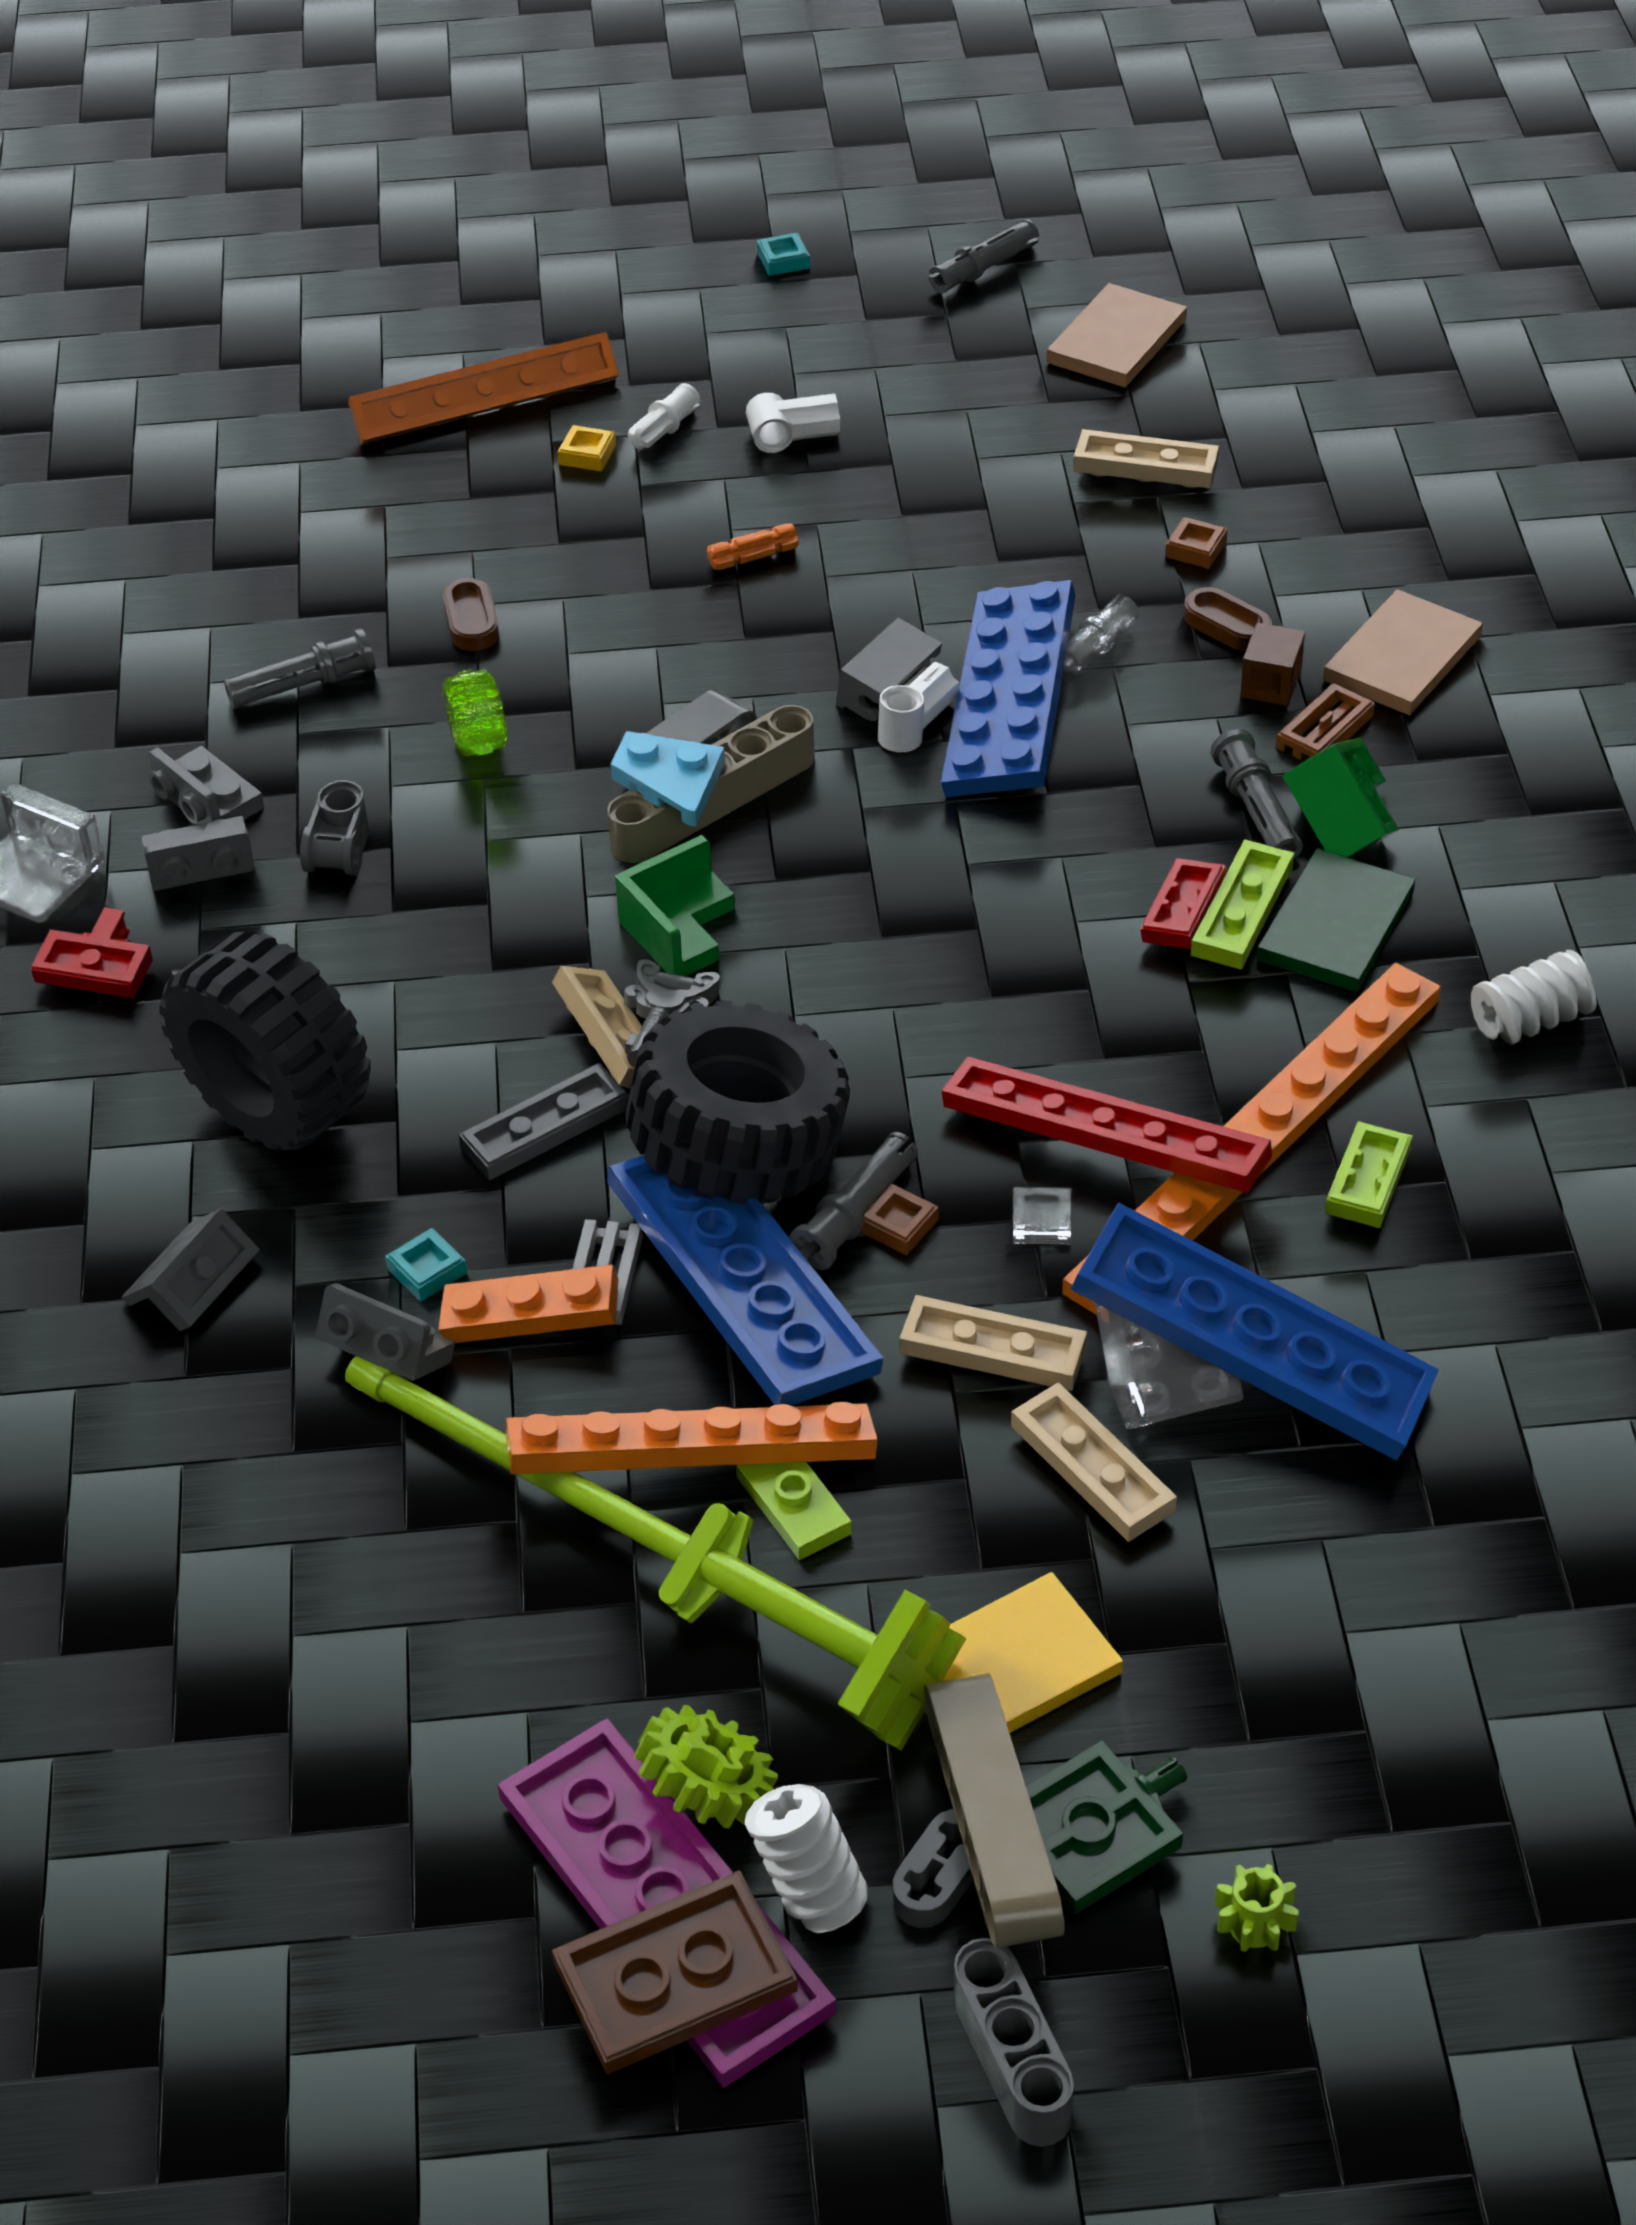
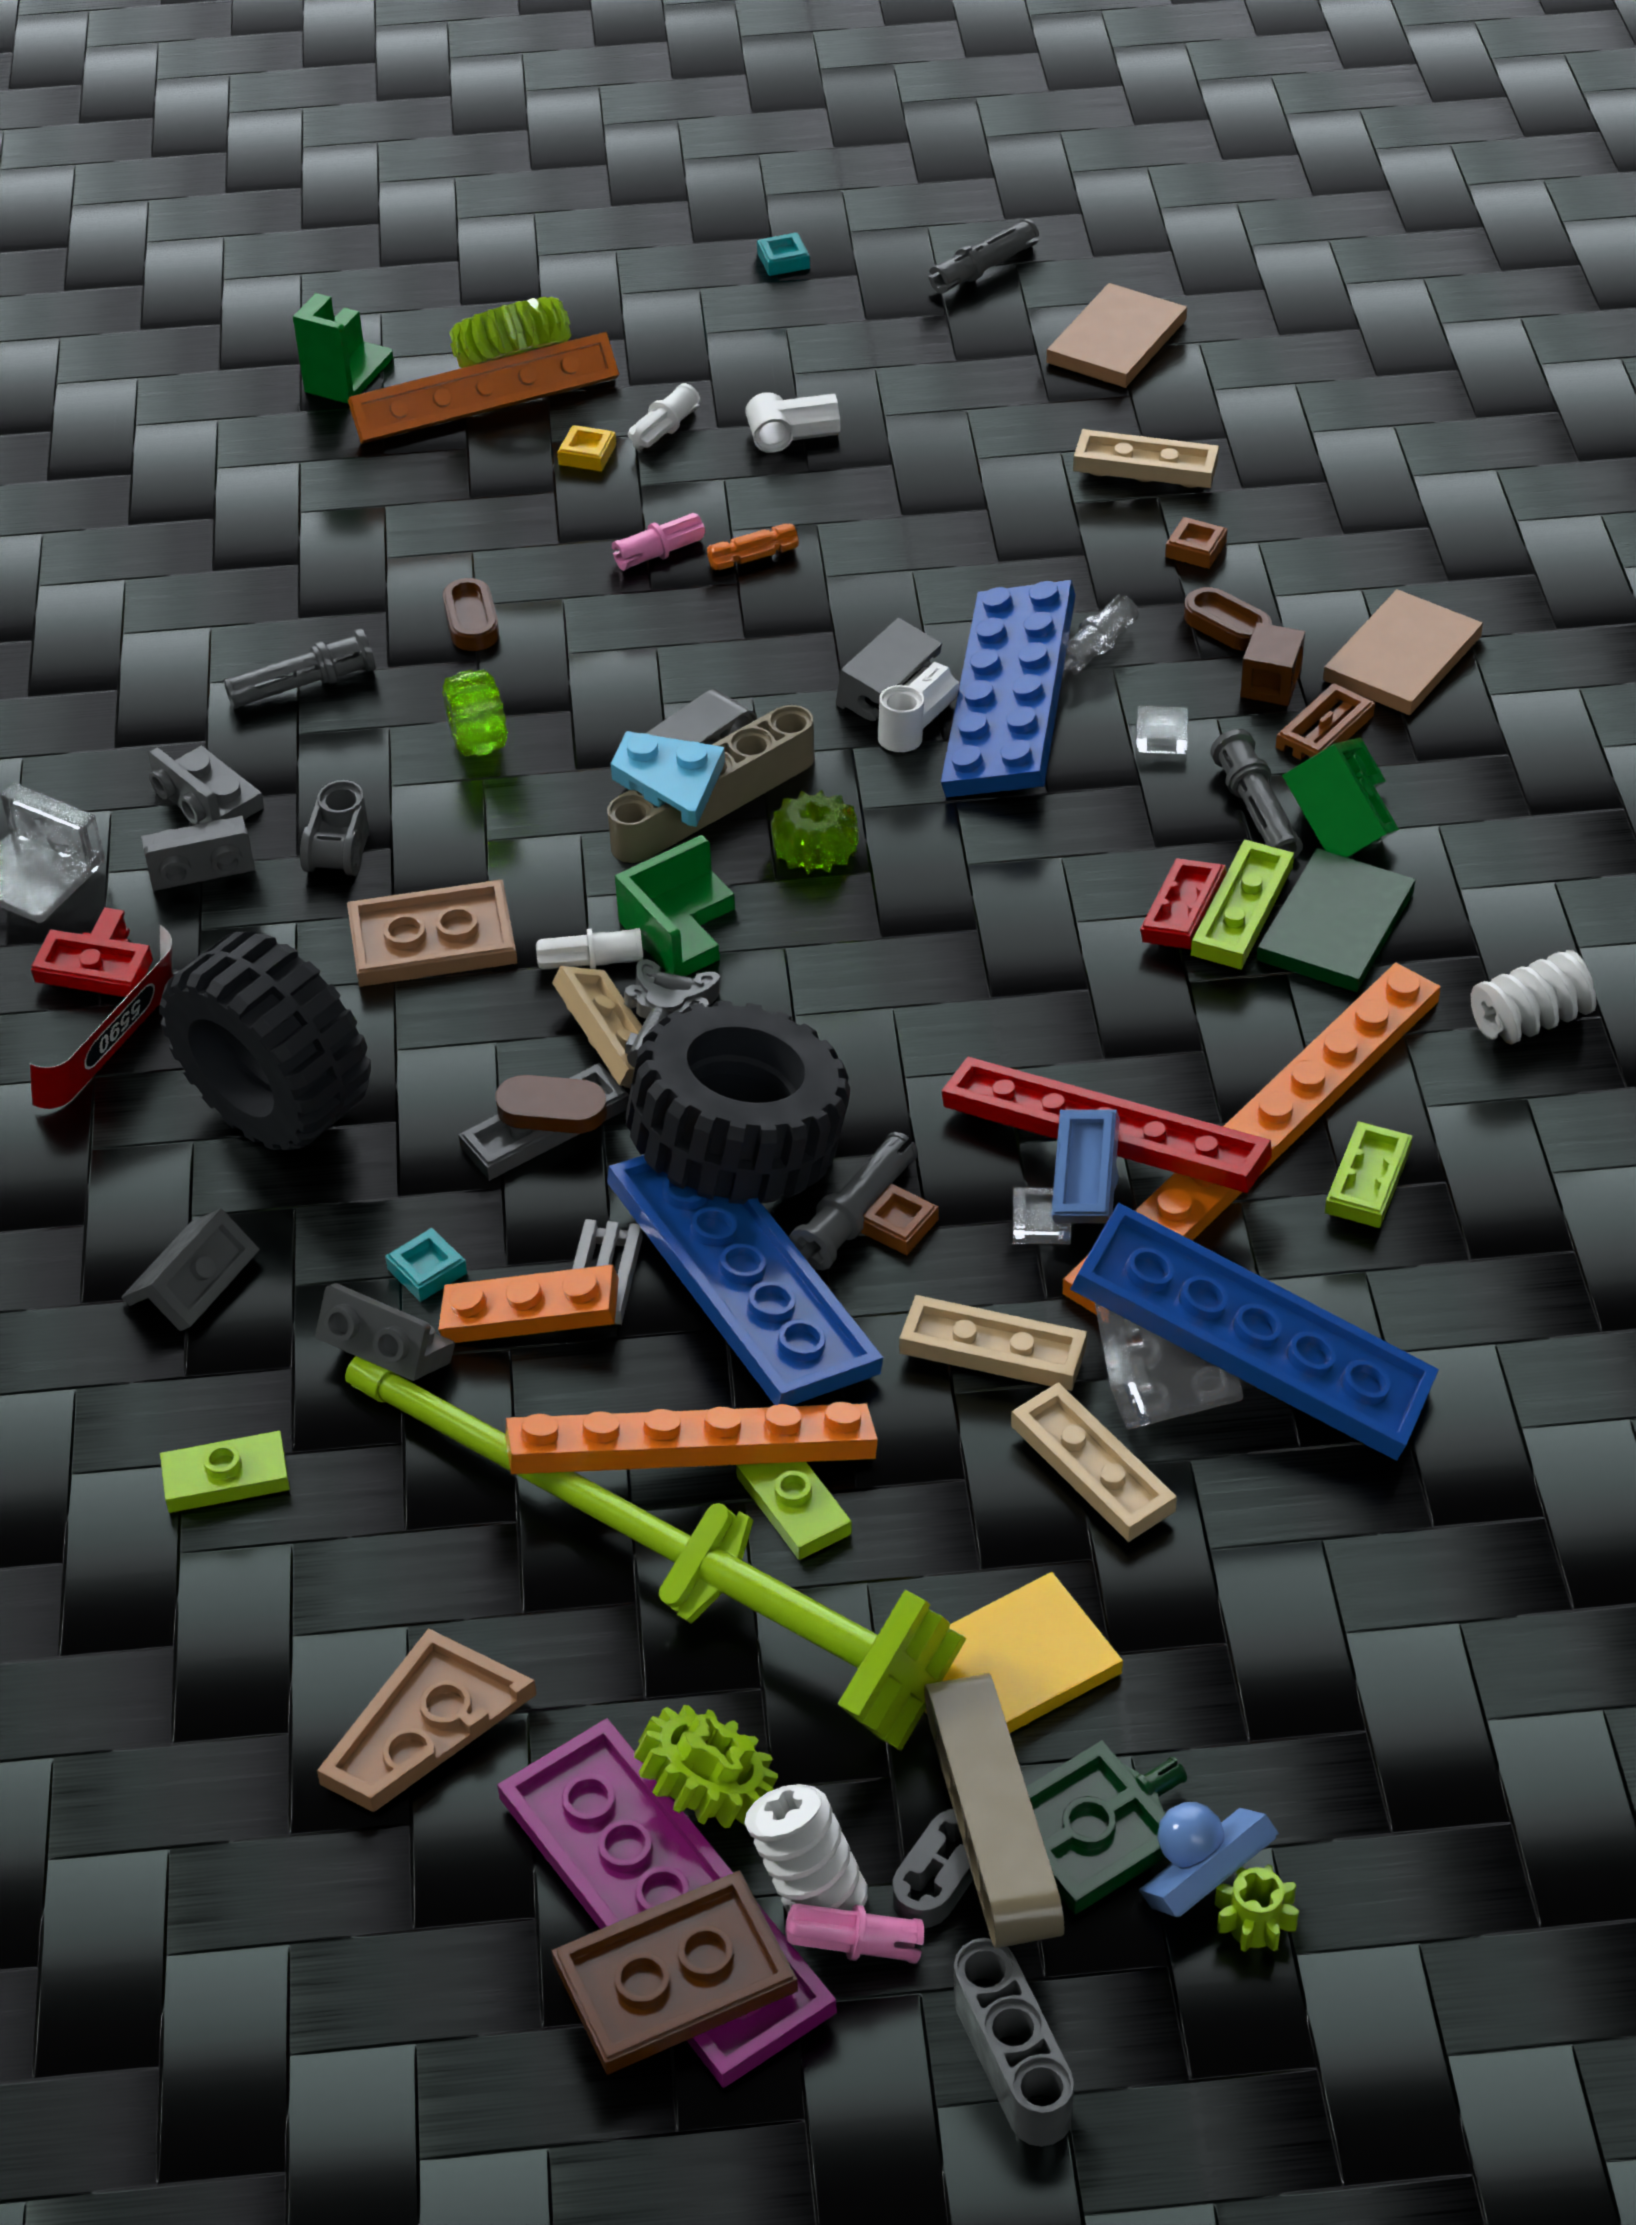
(61, 1083): none -> red sticker
(224, 1471): none -> lime plate
(333, 352): none -> green panel
(421, 1718): none -> medium nougat wing
(431, 933): none -> medium nougat tile
(510, 331): none -> lime gear
(551, 1104): none -> tile
(590, 949): none -> white axle
(658, 541): none -> bright pink axle
(815, 831): none -> clear neon green gear
(855, 1932): none -> bright pink axle
(1085, 1166): none -> medium blue tile
(1162, 729): none -> clear tile
(1202, 1853): none -> medium blue tile

